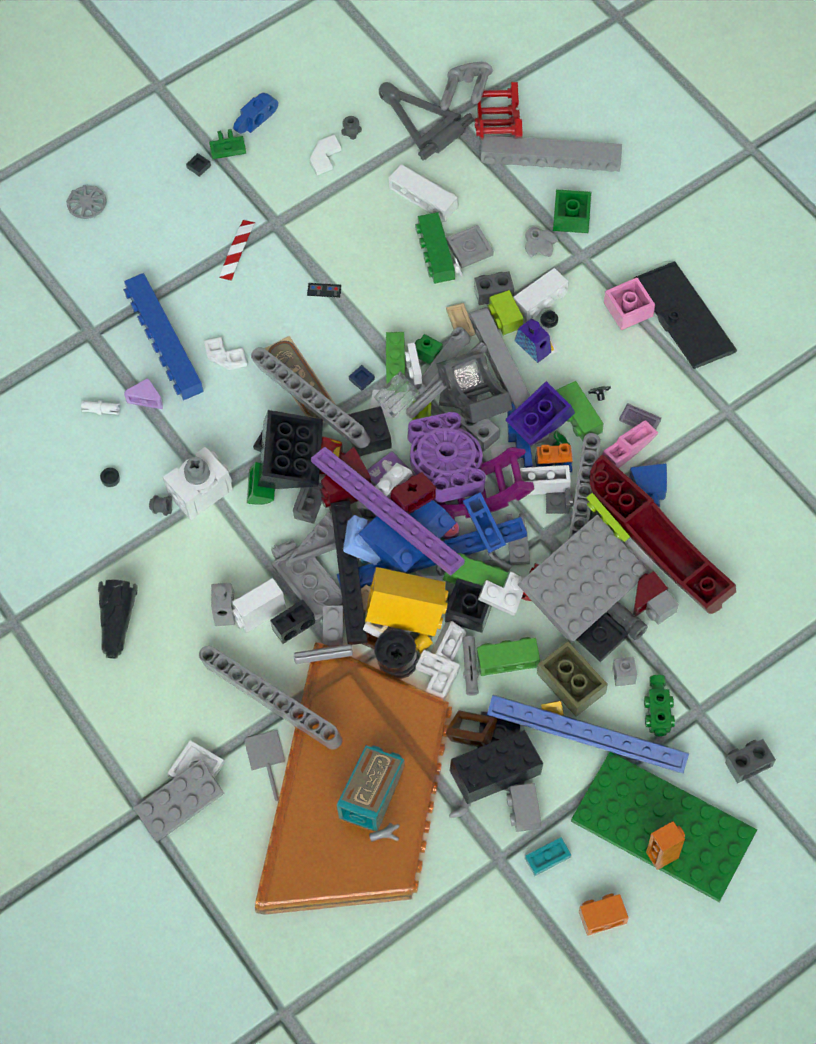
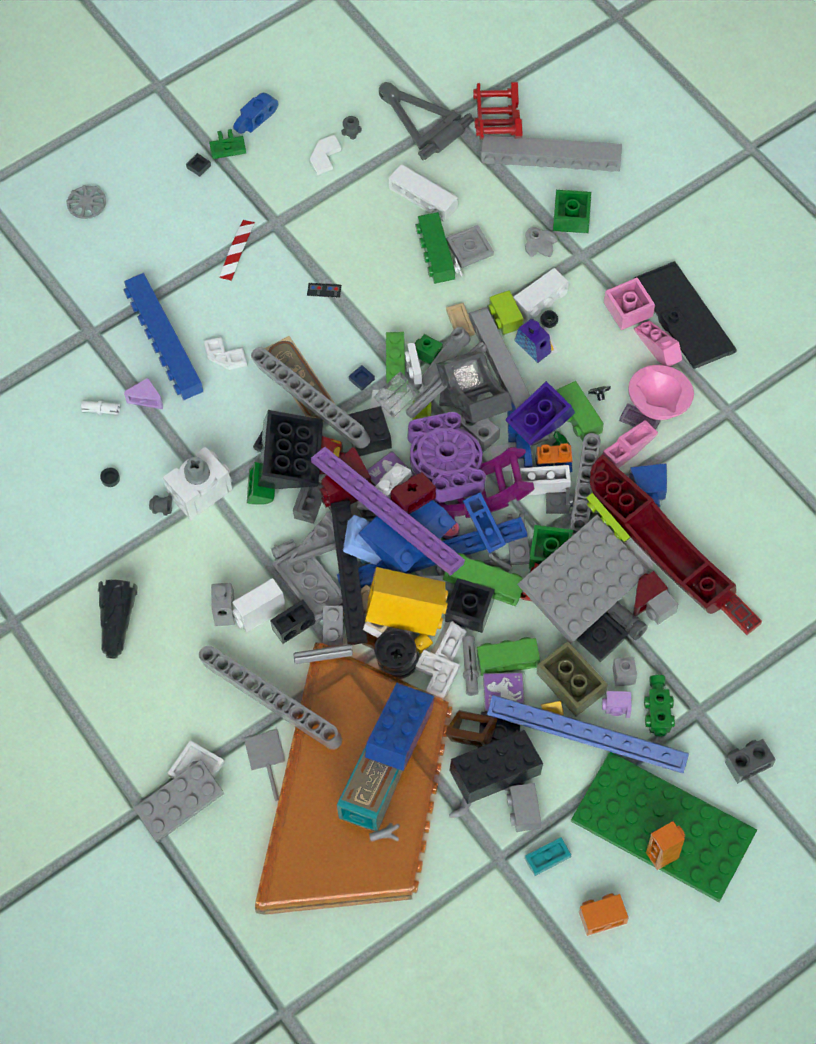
(399, 726): none -> blue brick
(466, 73): light grey piece -> none
(493, 285): dark grey brick -> none
(503, 685): none -> tile
(505, 598): white plate -> none
(546, 541): none -> green slope
(617, 703): none -> lavender brick
(660, 344): none -> bright pink slope
(660, 392): none -> bright pink piece
(741, 614): none -> tile

